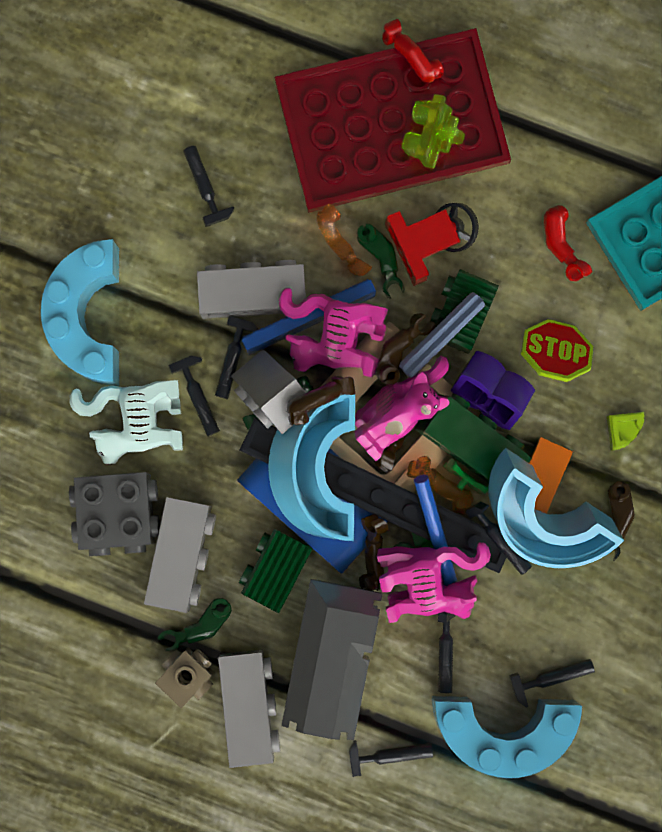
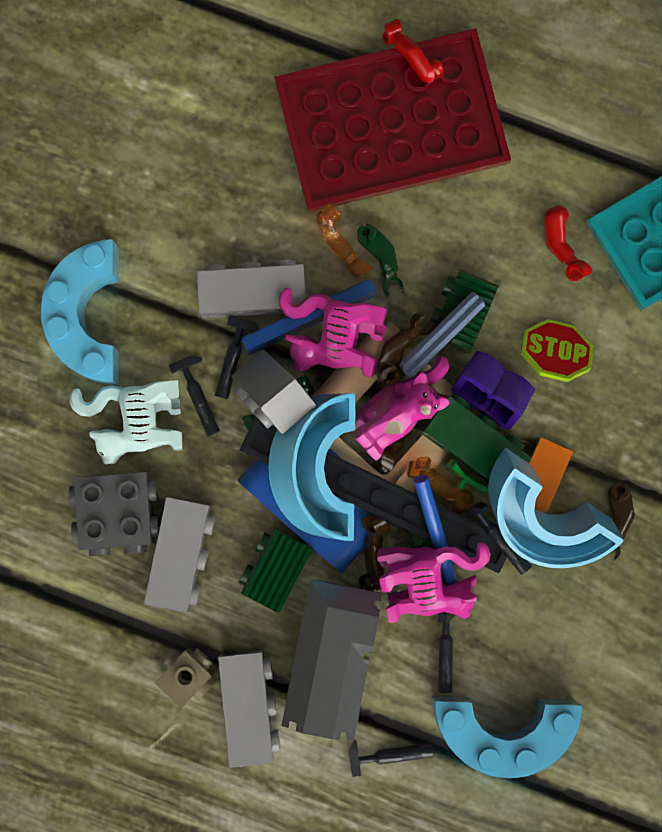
(205, 187): black piece -> none
(205, 628): dark green arm -> none
(327, 393): dark brown arm -> none
(429, 237): red piece -> none
(438, 133): clear neon green hips -> none
(550, 678): black piece -> none
(624, 428): lime tile -> none

